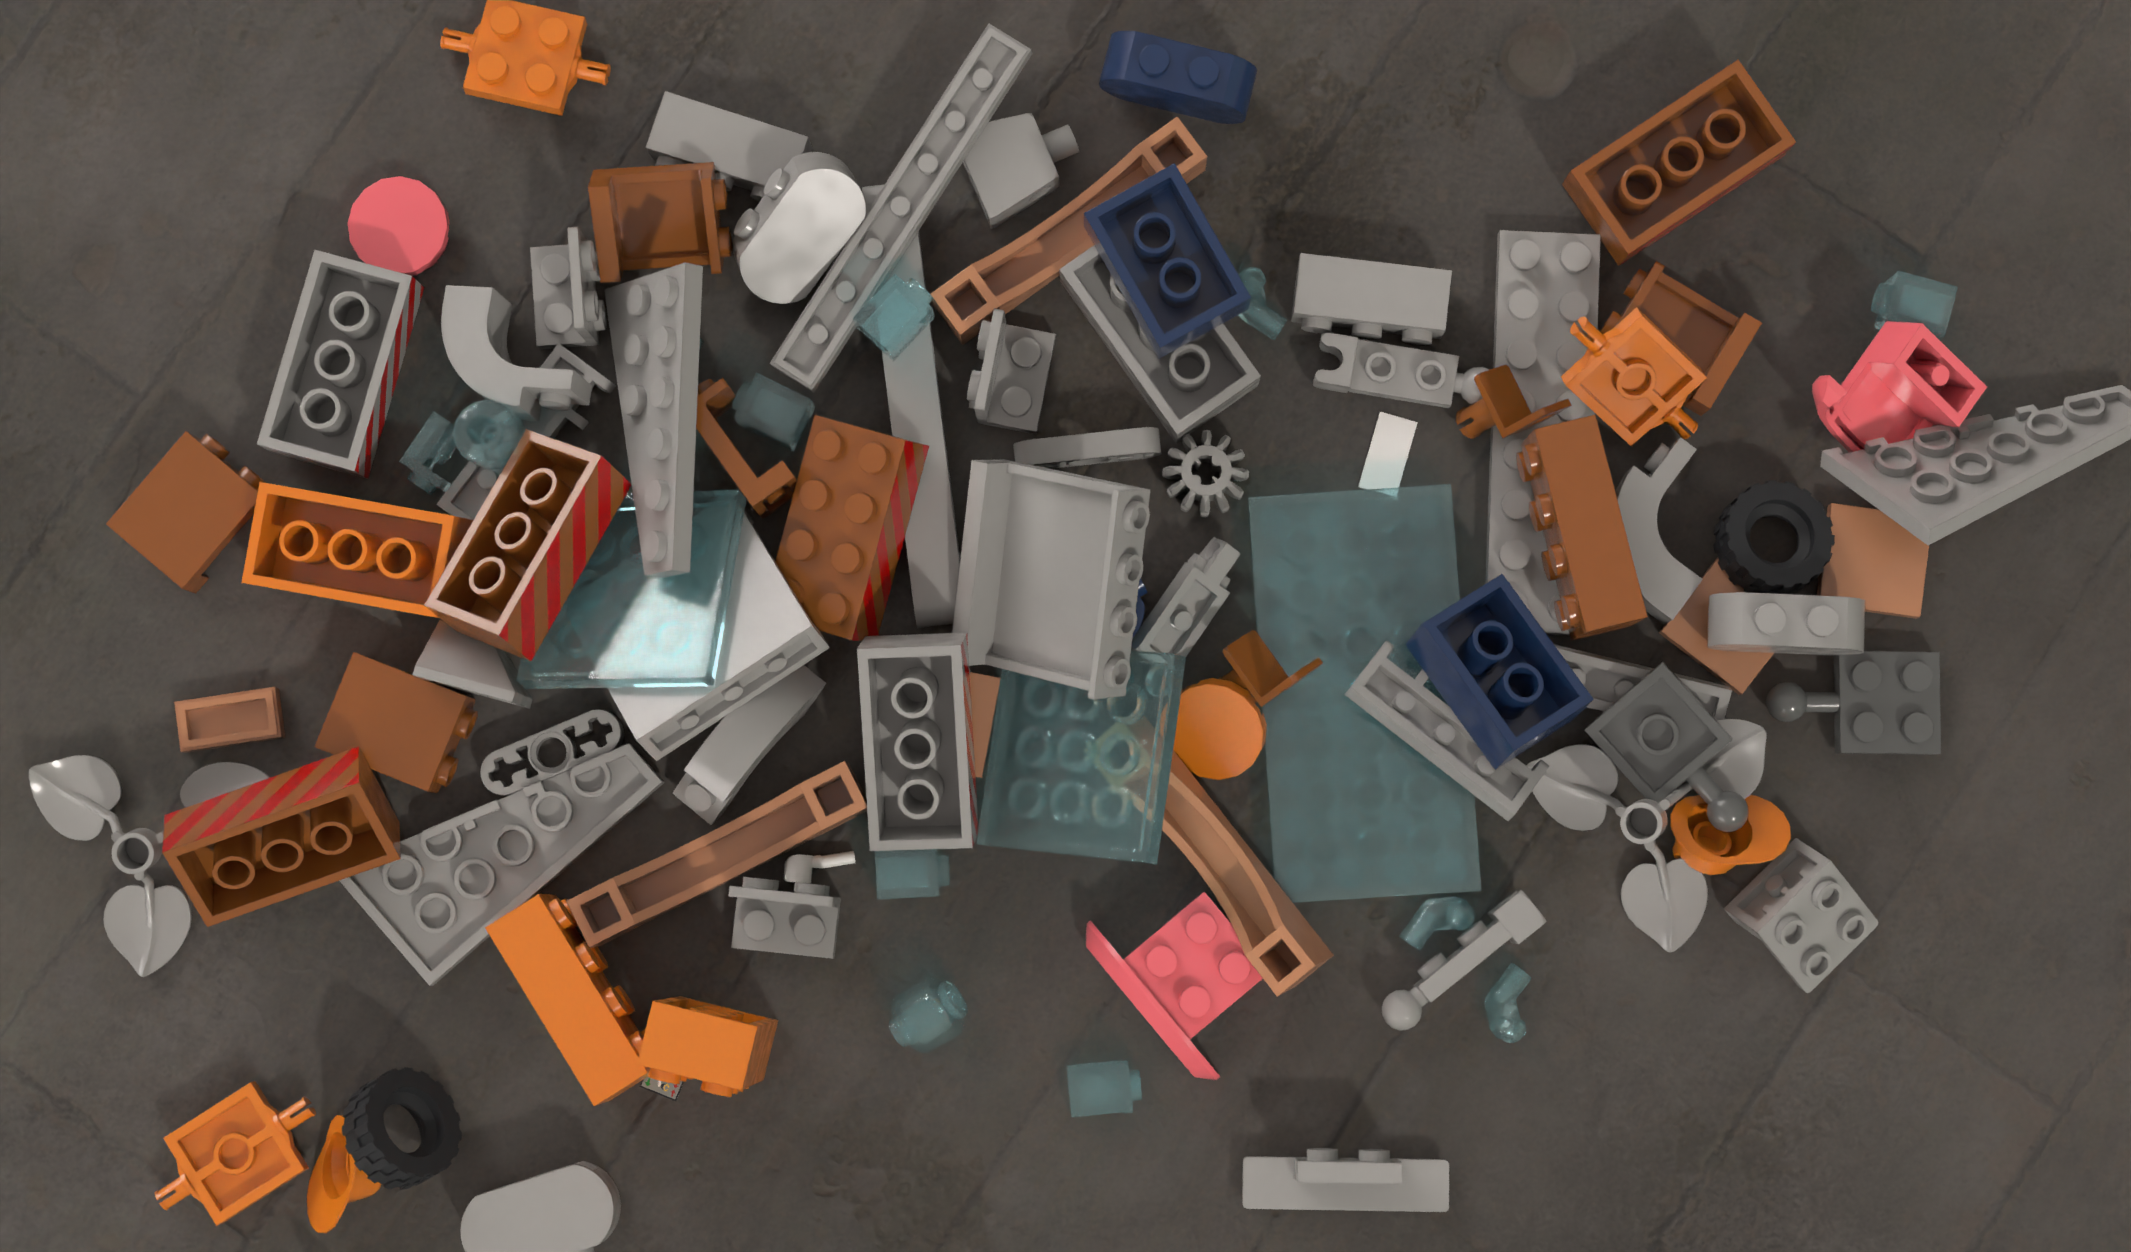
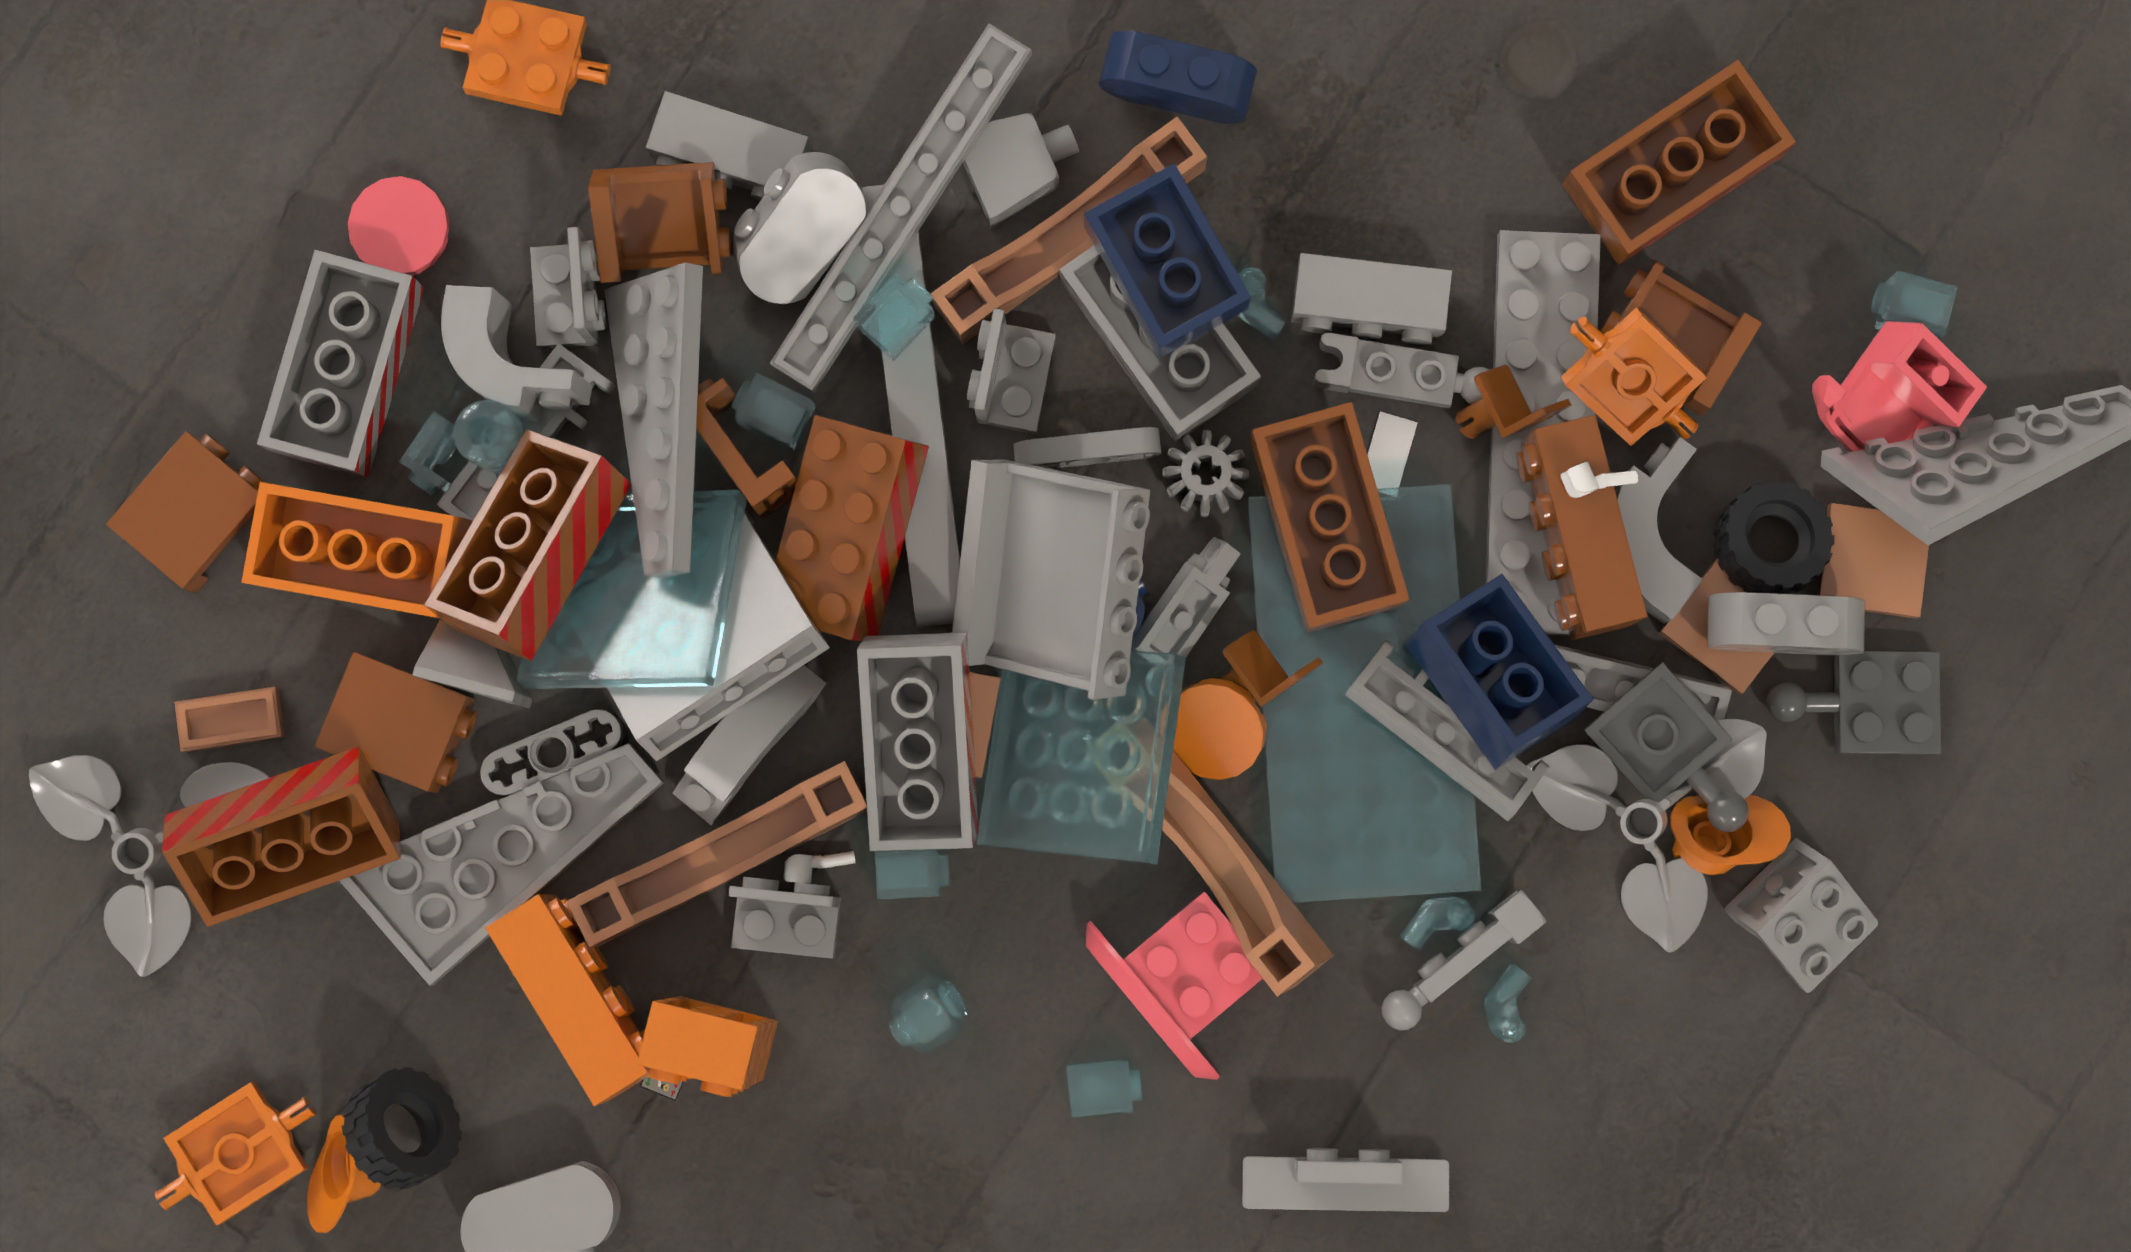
(1328, 517): none -> dark orange brick
(1581, 480): none -> white hand

